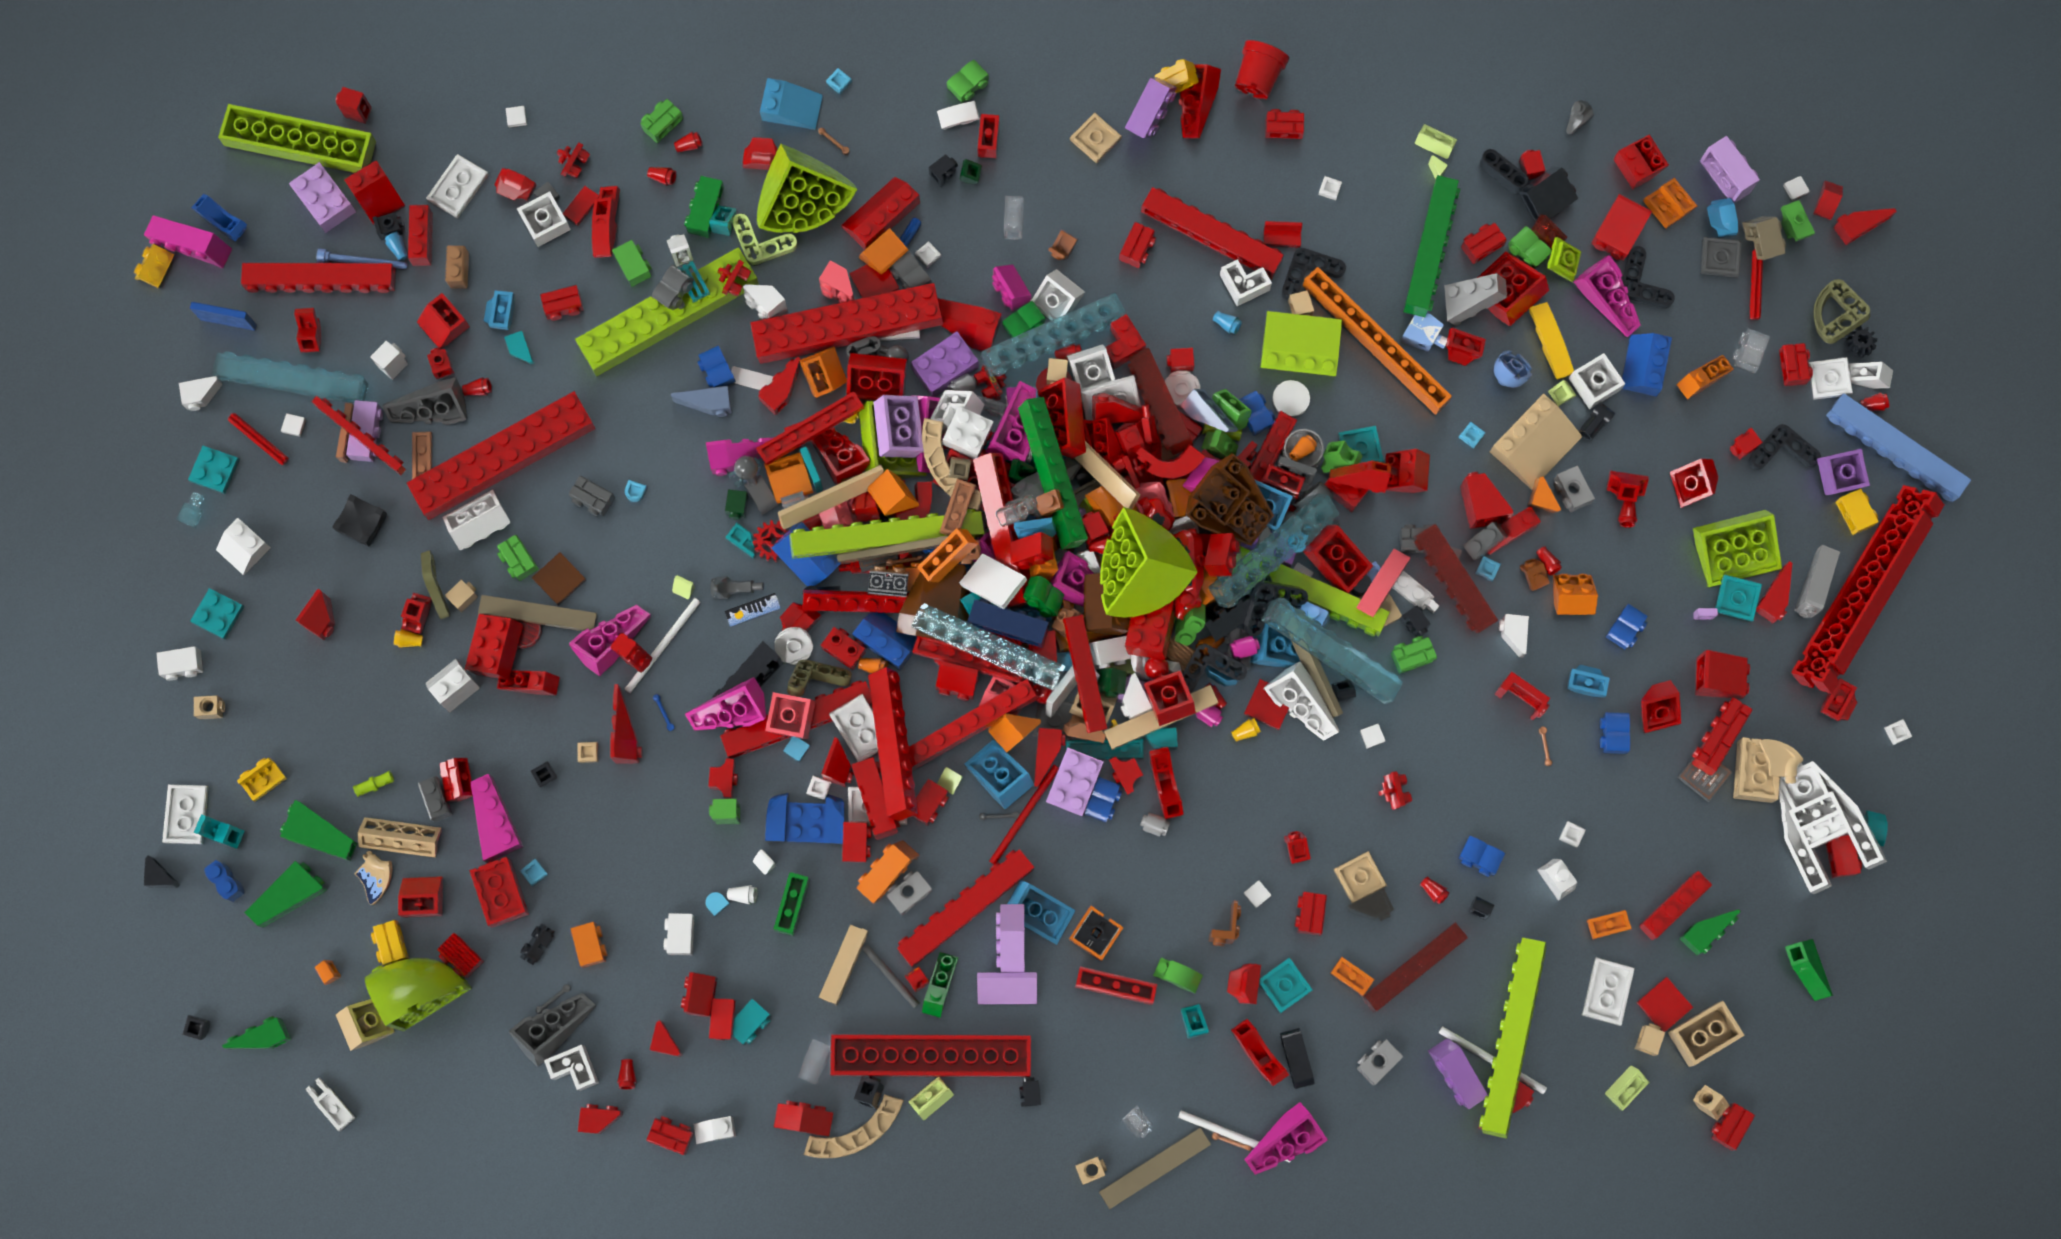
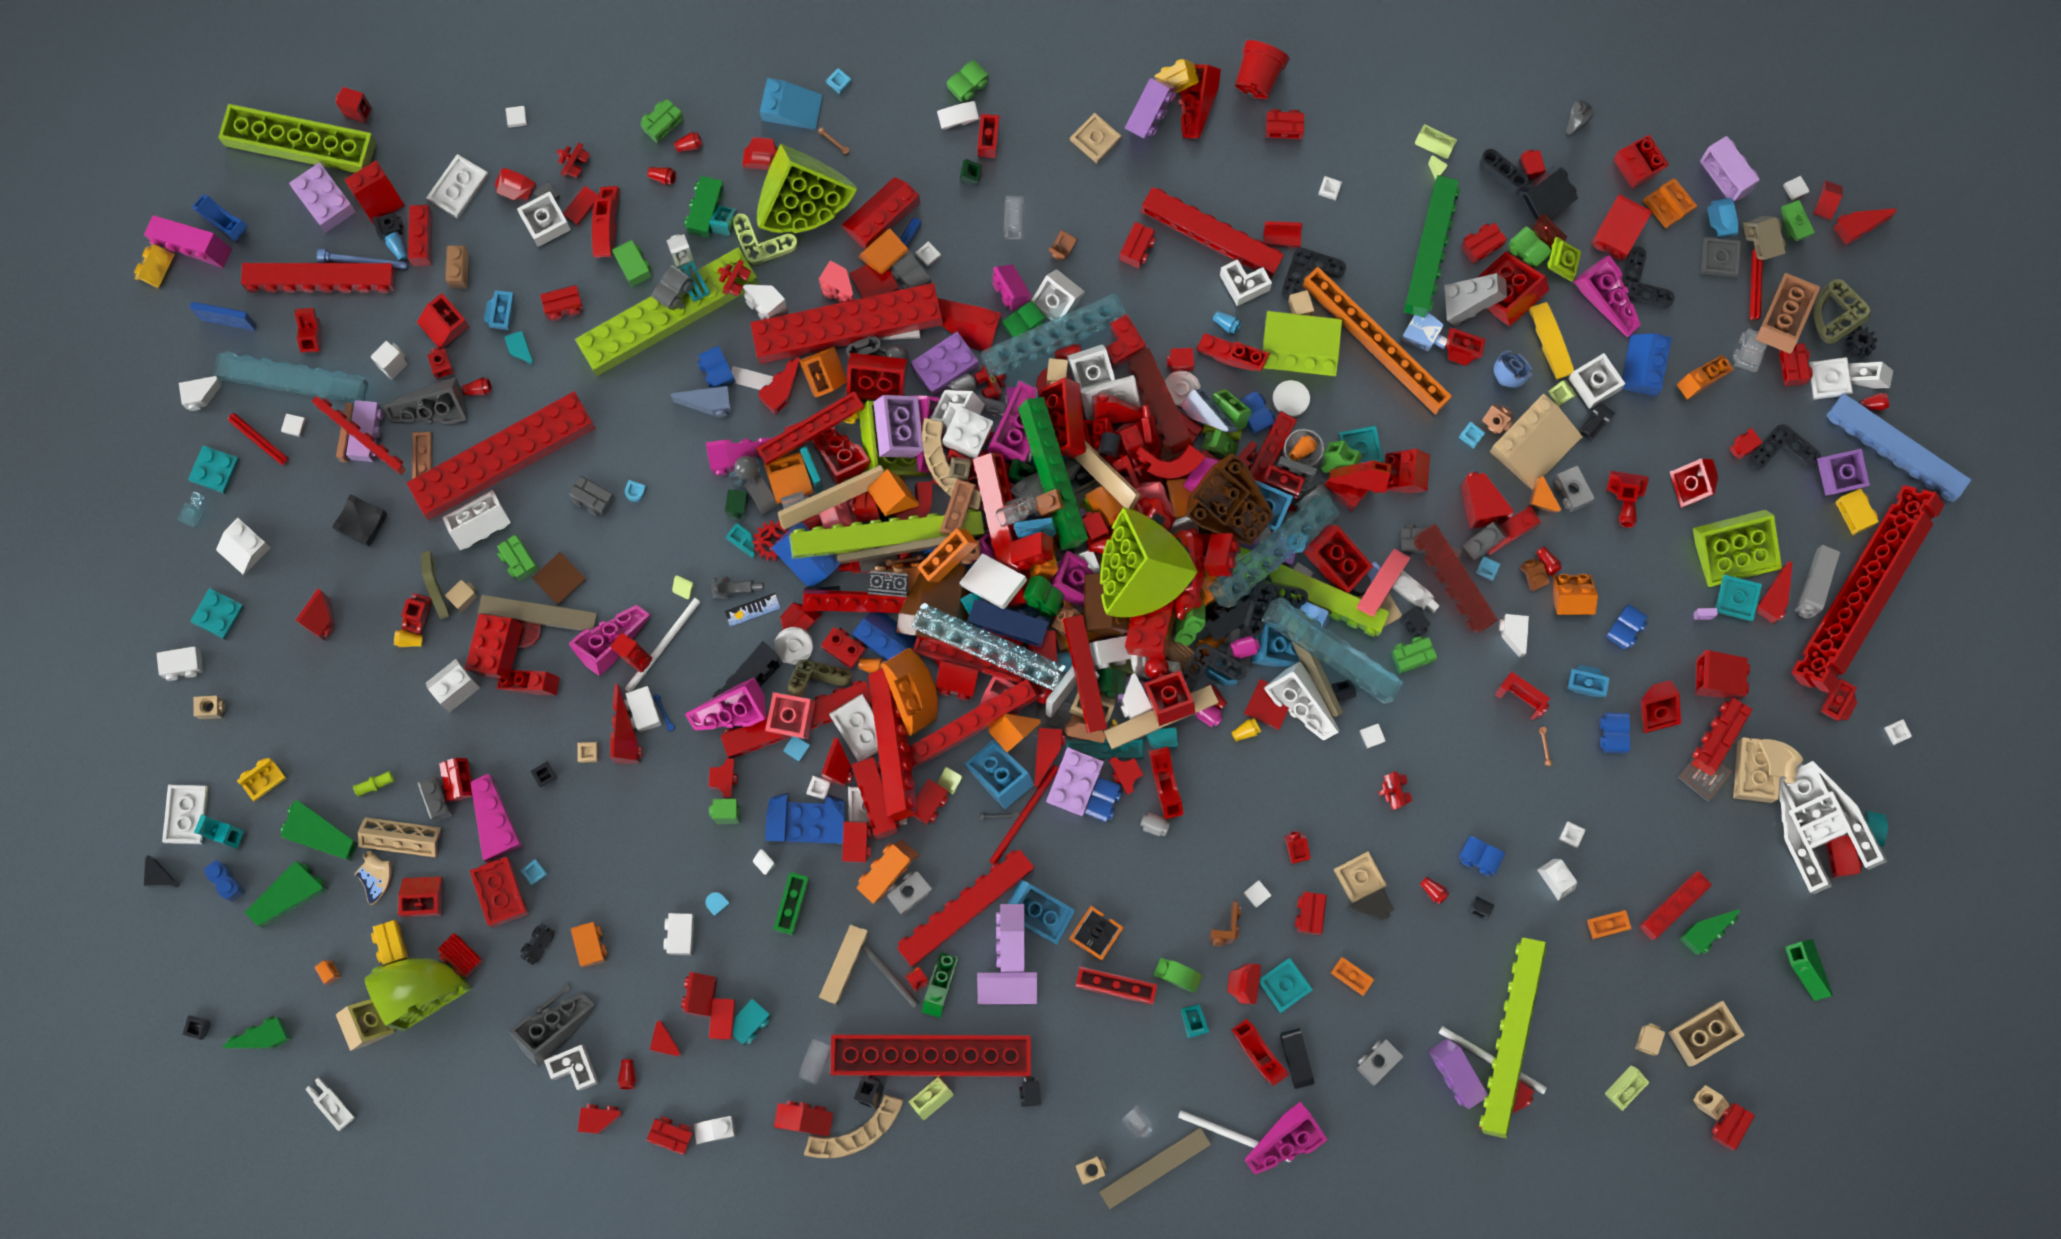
(643, 709): none -> white brick
(743, 894): white cone -> none
(912, 690): none -> orange slope
(943, 169): black brick -> none
(1110, 444): none -> black brick
(1215, 1136): nougat hinge -> none
(1233, 354): none -> red slope
(1414, 967): clear red brick -> none
(1493, 422): none -> nougat brick
(1608, 991): white tile -> none
(1664, 1004): red tile -> none
(1788, 313): none -> nougat brick

